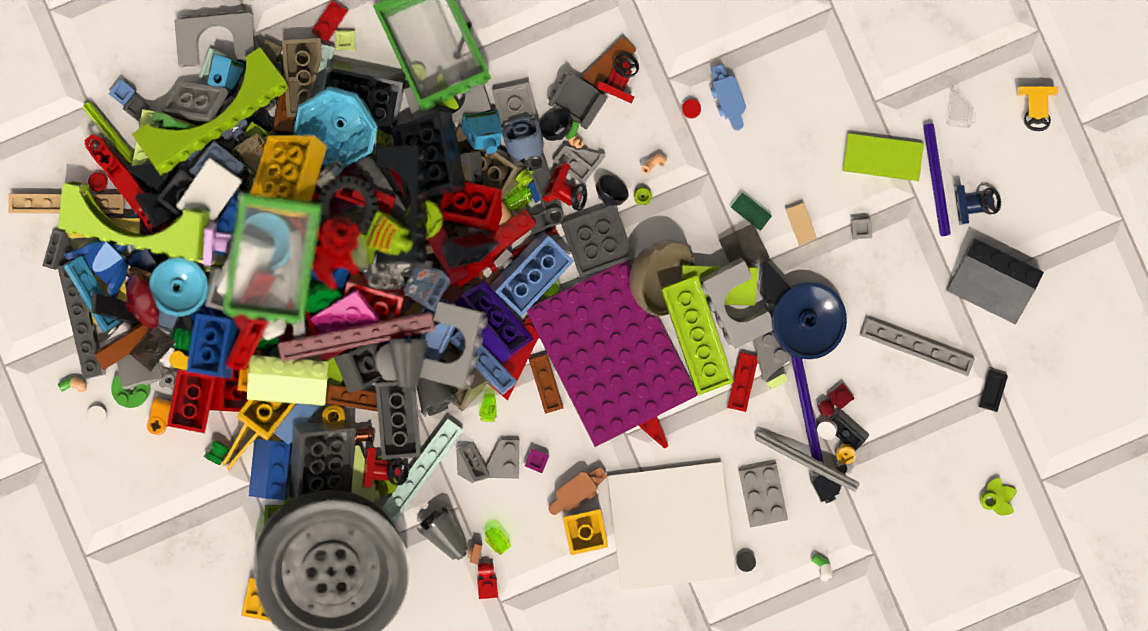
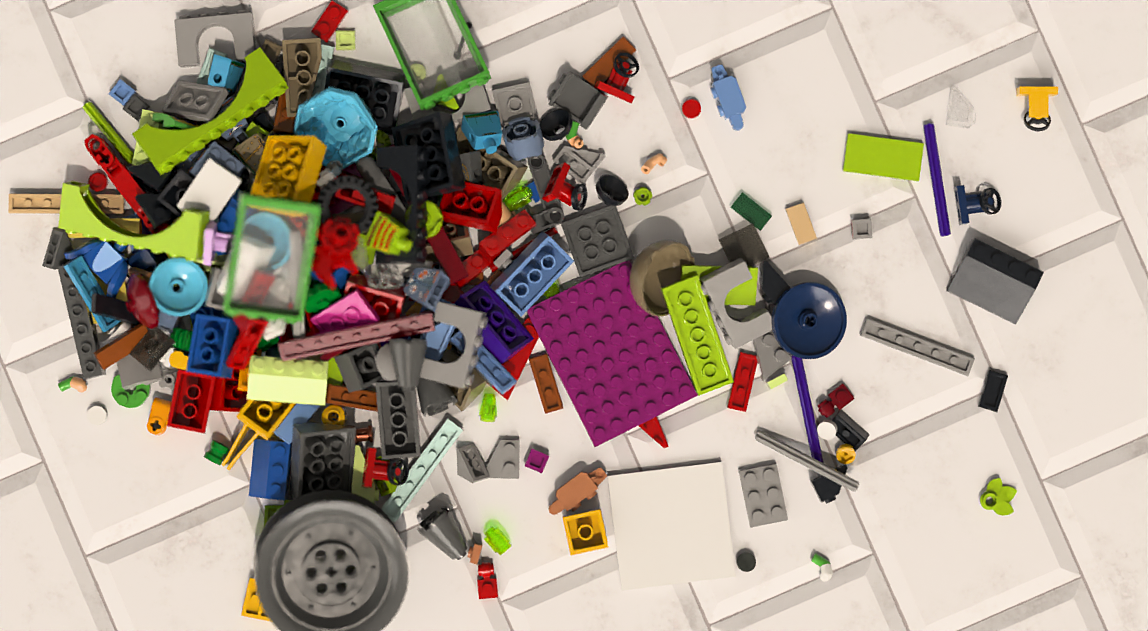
(468, 249): black slope -> none
(524, 178): lime plate -> none

